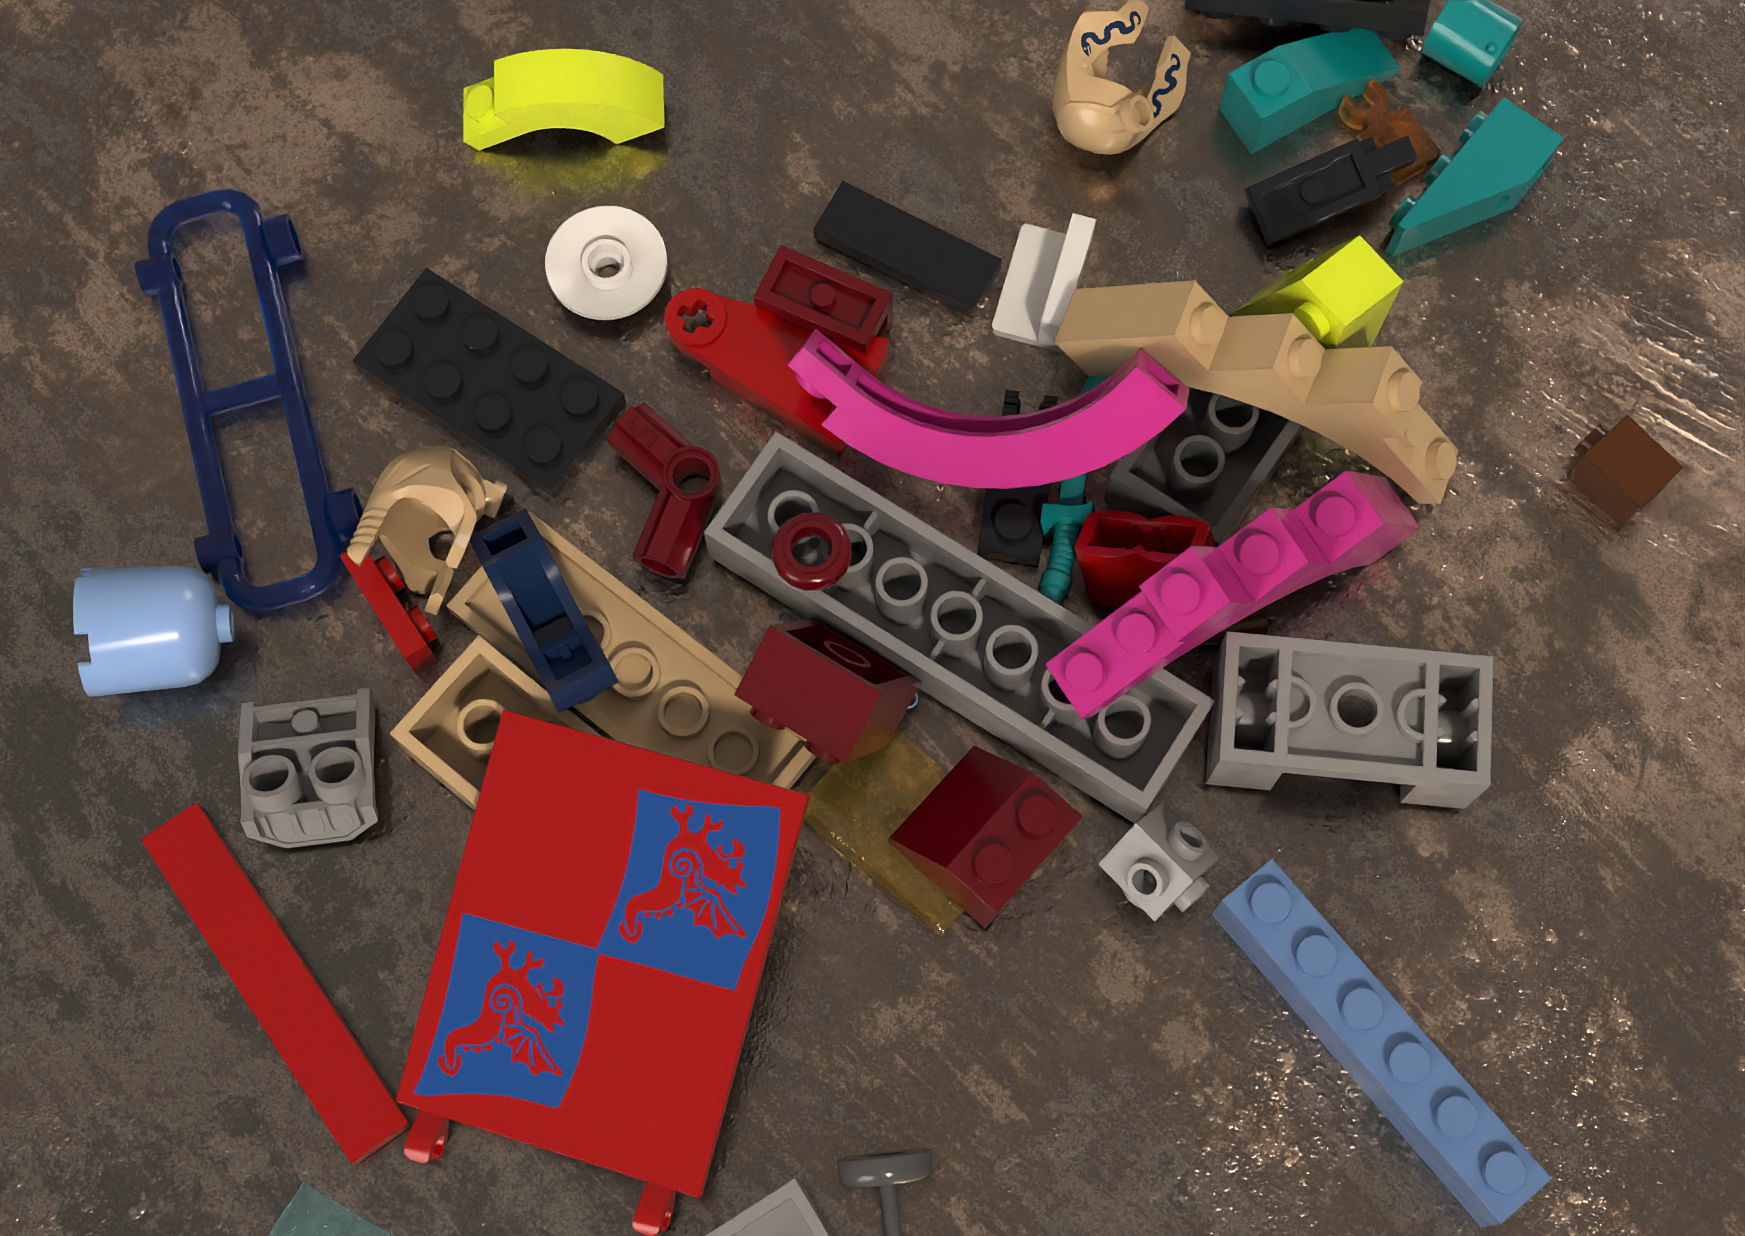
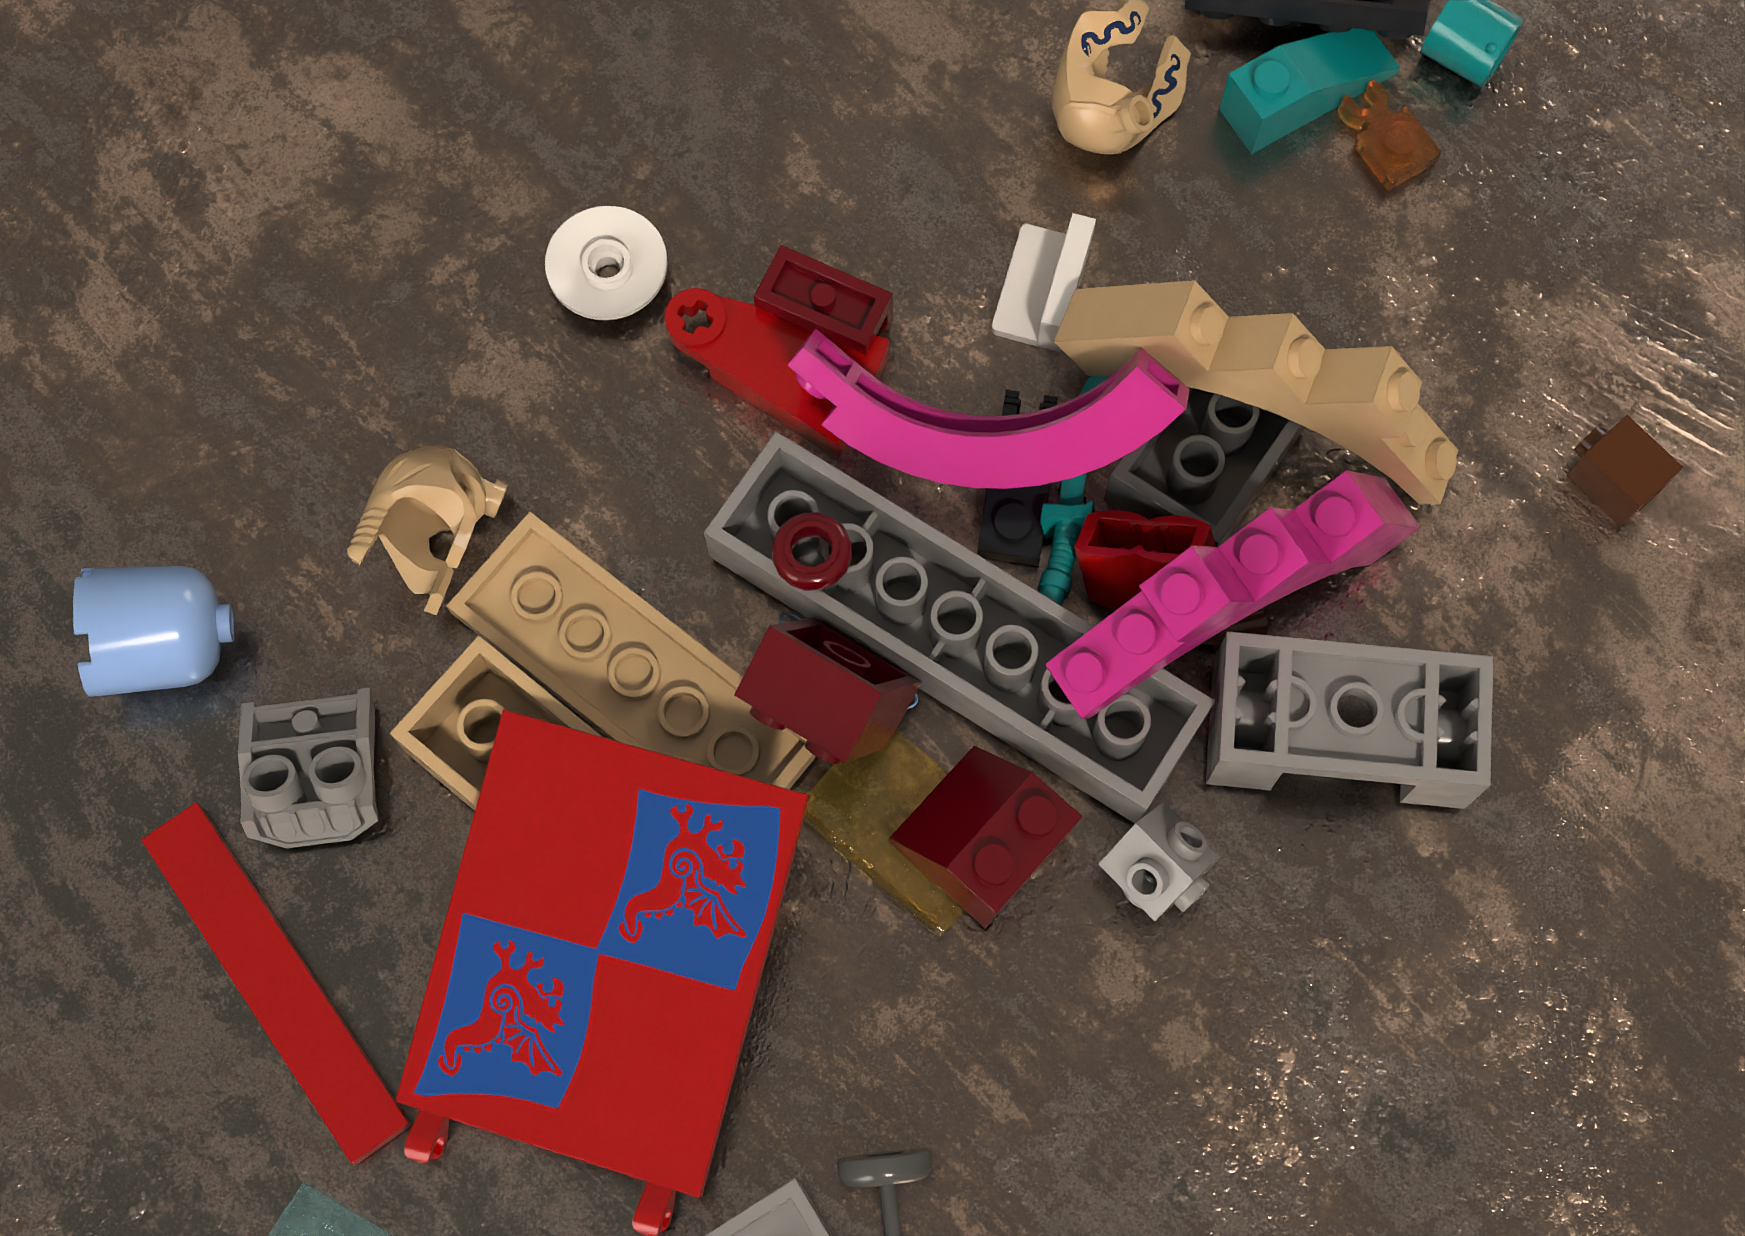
(331, 515): clear blue bar -> none
(407, 629): red plate -> none
(490, 382): black plate -> none
(543, 611): dark blue arch -> none
(564, 90): neon yellow arch -> none
(677, 515): dark red piece -> none
(907, 248): black tile -> none
(1326, 186): black hinge -> none
(1336, 296): neon yellow wedge -> none
(1380, 1046): medium blue brick -> none
(1485, 178): teal slope -> none

